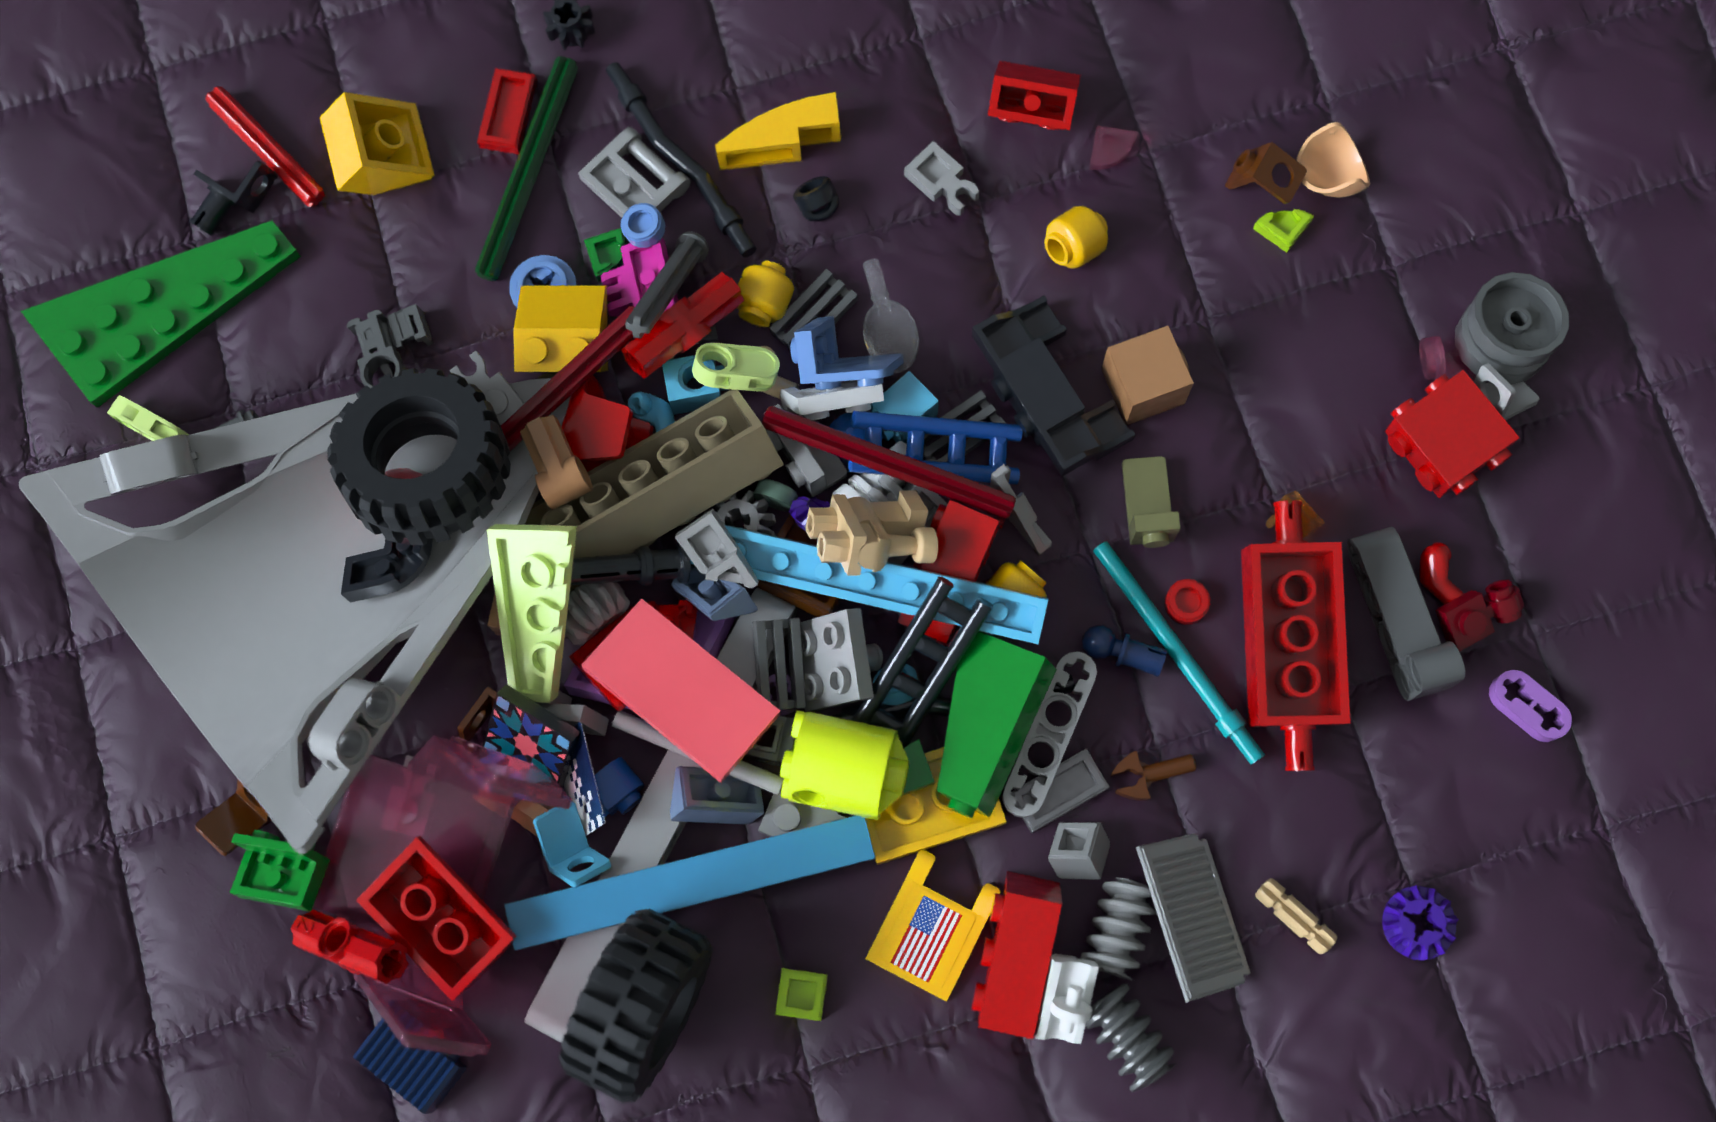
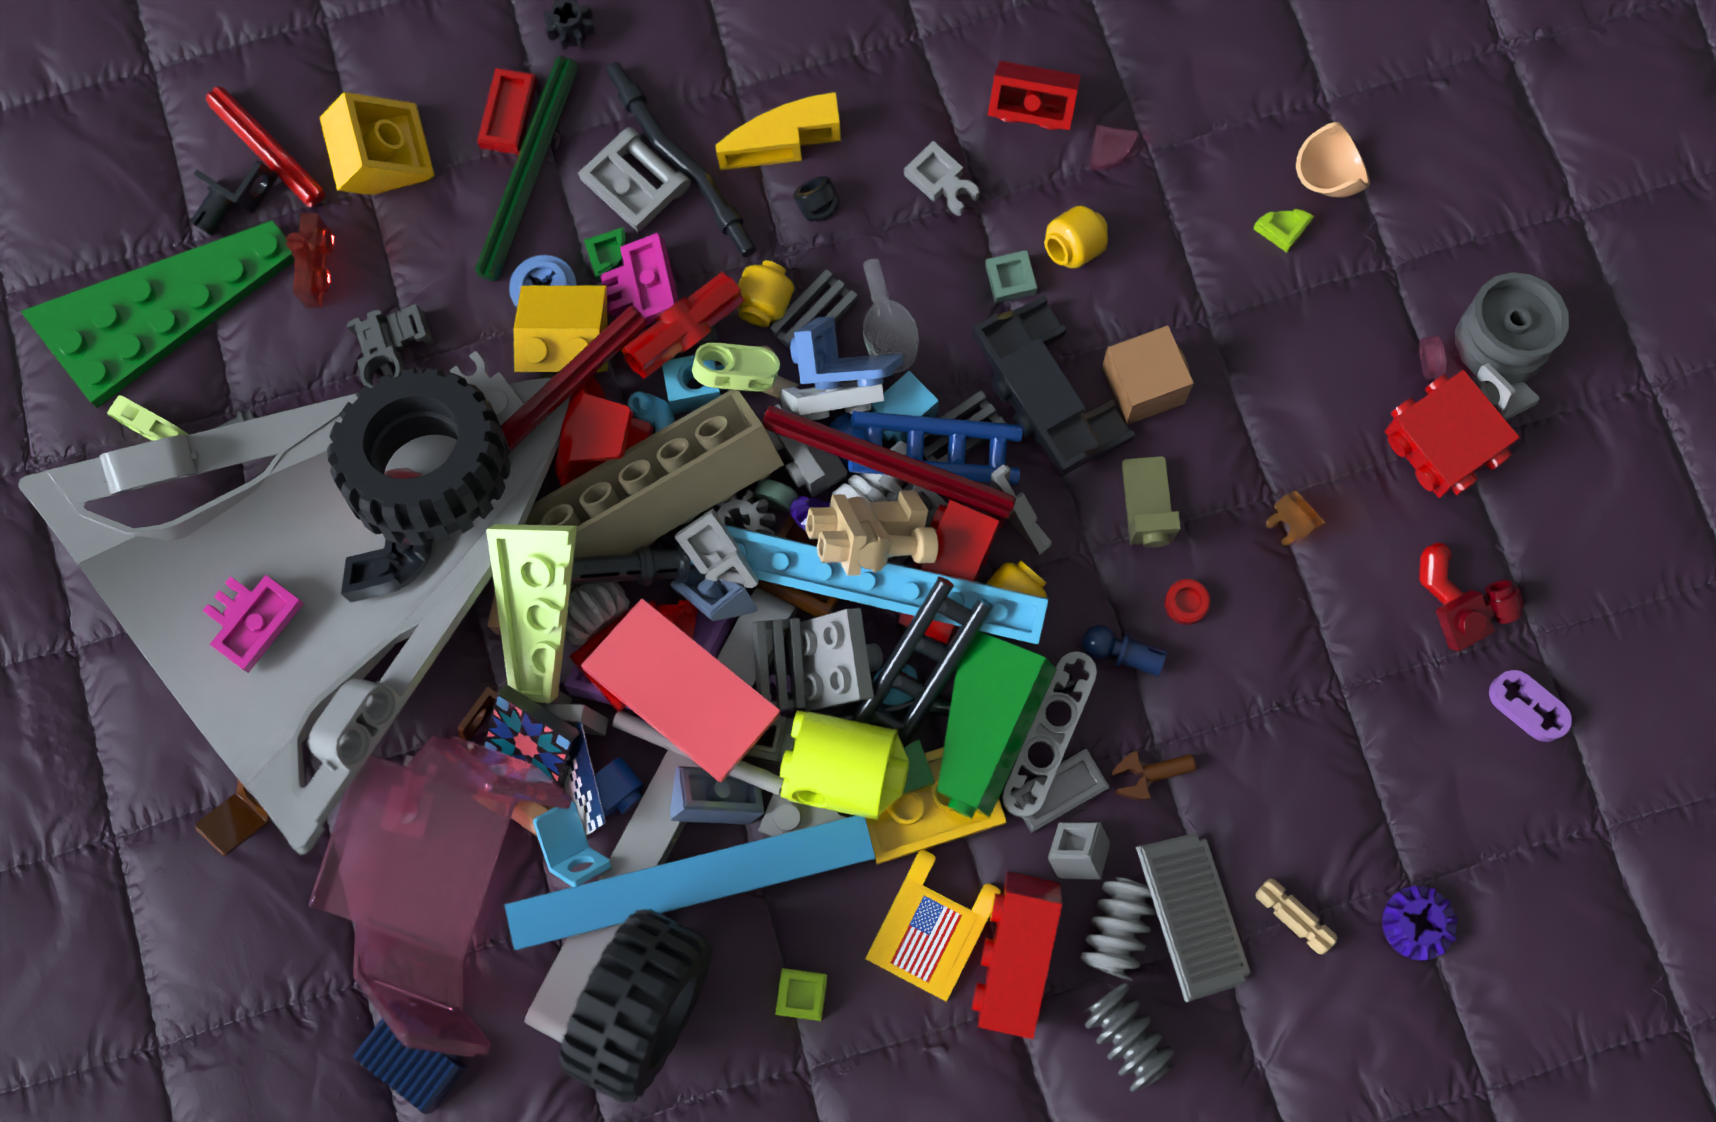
(251, 620): none -> dark pink hinge
(277, 872): green bracket -> none
(310, 255): none -> clear red plate
(349, 946): red piece -> none
(437, 918): red slope -> none
(560, 472): medium nougat piece -> none
(643, 225): medium blue tile -> none
(690, 249): dark grey axle -> none
(1011, 276): none -> sand green tile
(1066, 998): white hips -> none
(1229, 721): teal bar -> none
(1257, 167): reddish brown bracket -> none
(1295, 635): red brick -> none
(1401, 616): dark grey beam -> none

